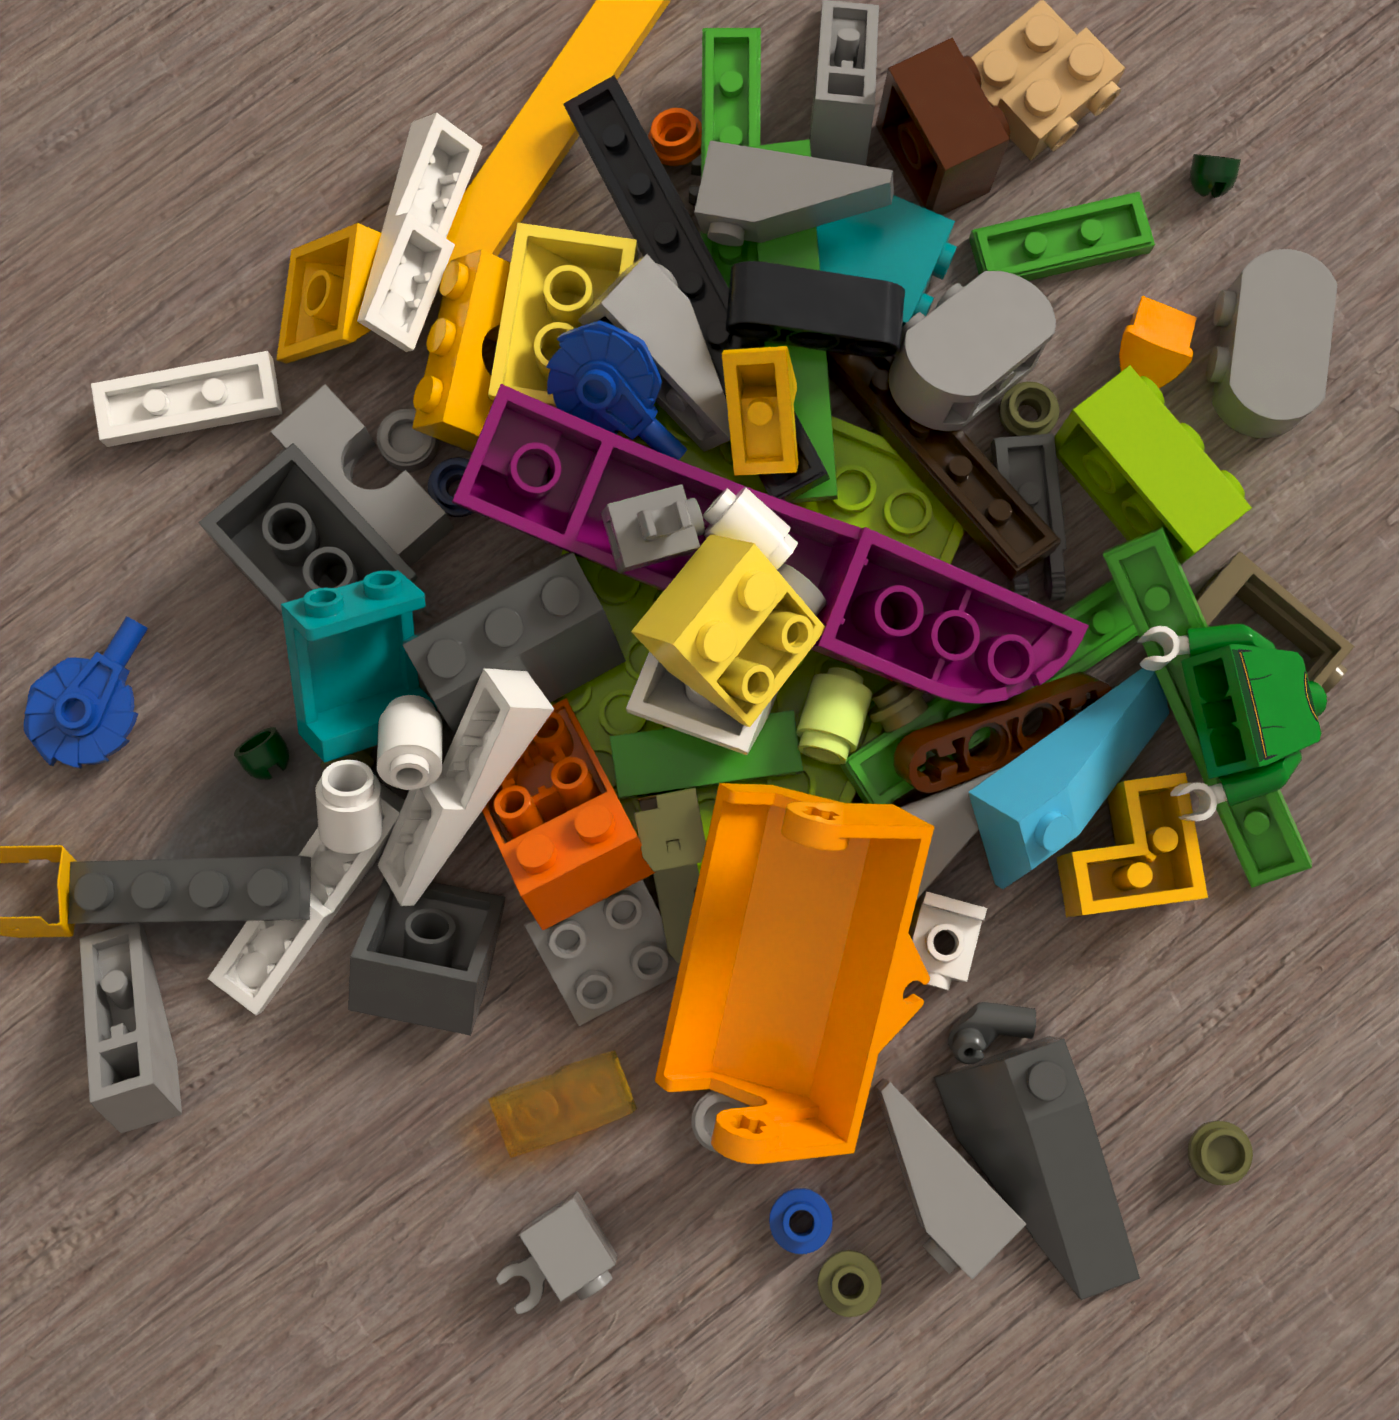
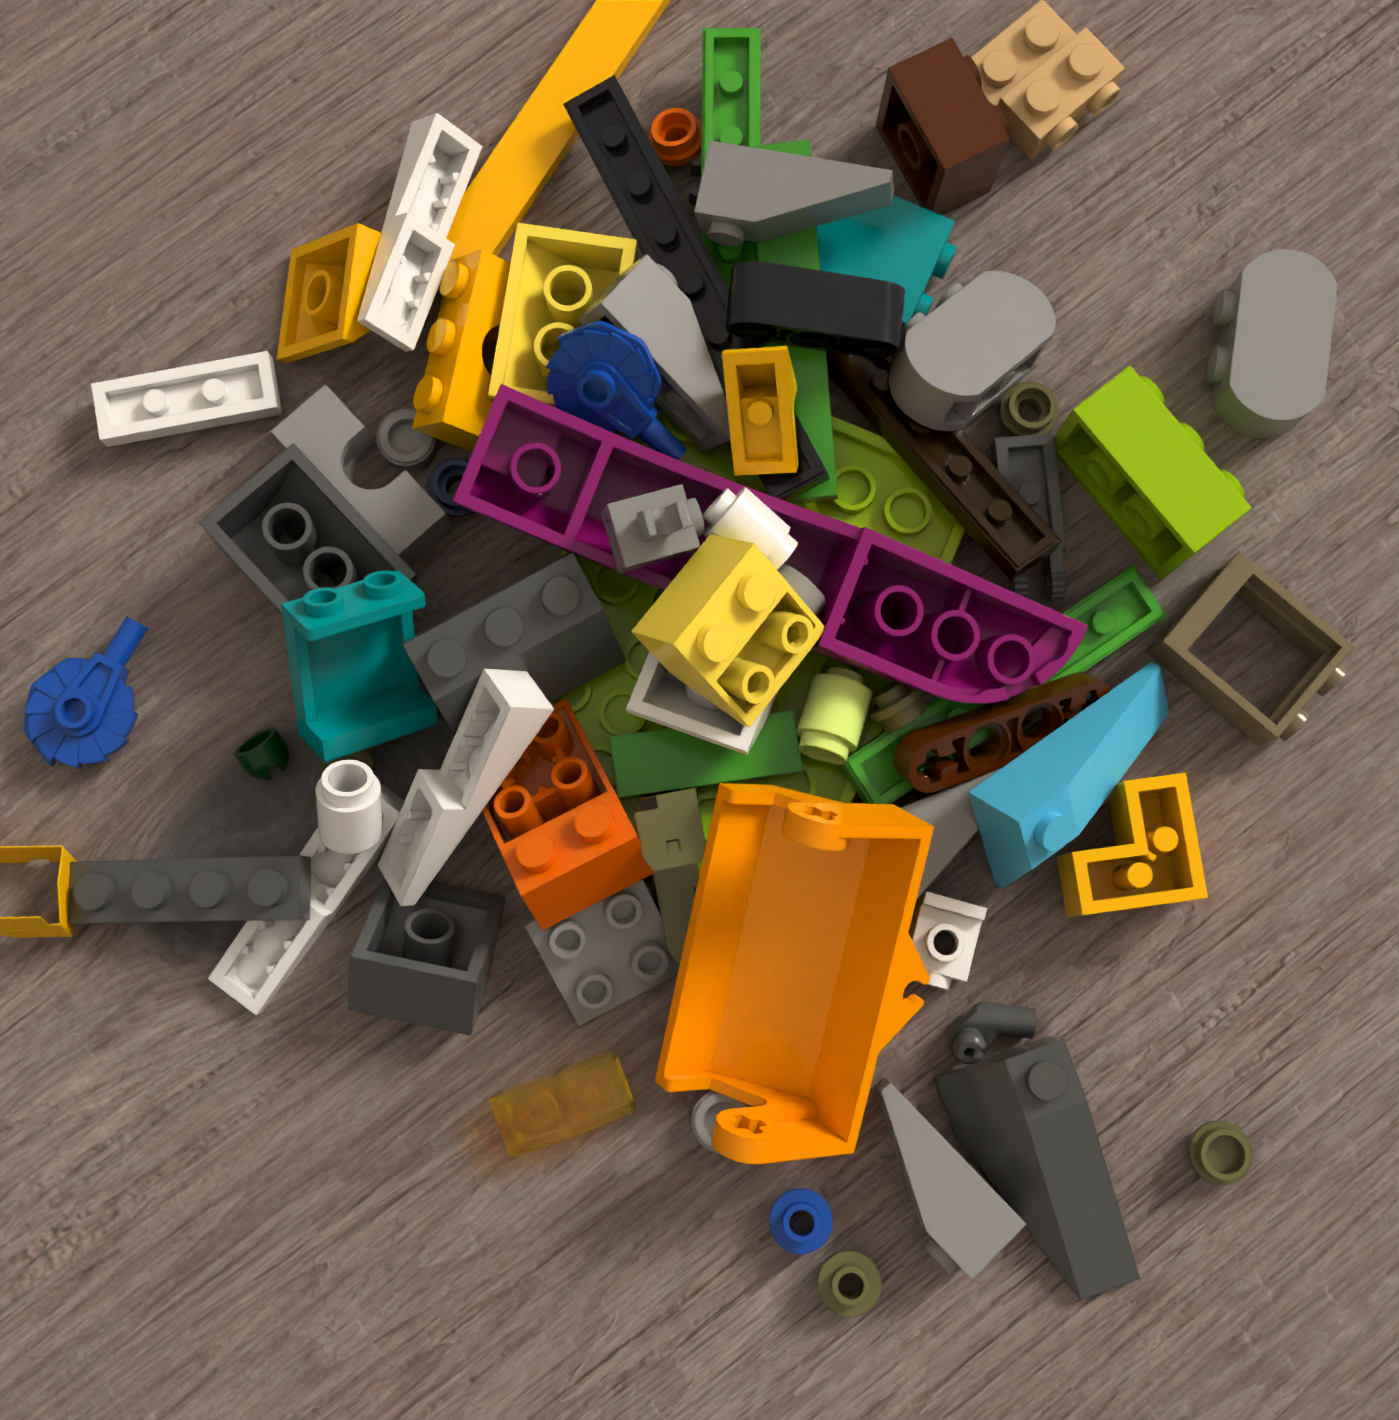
(127, 1031): light grey slope -> none
(409, 743): white brick -> none
(565, 1250): light grey brick -> none
(844, 82): light grey slope -> none
(1065, 239): bright green tile -> none
(1157, 341): light orange tile -> none
(1160, 595): bright green tile -> none
(1213, 174): dark green hinge -> none
(1248, 710): green torso -> none

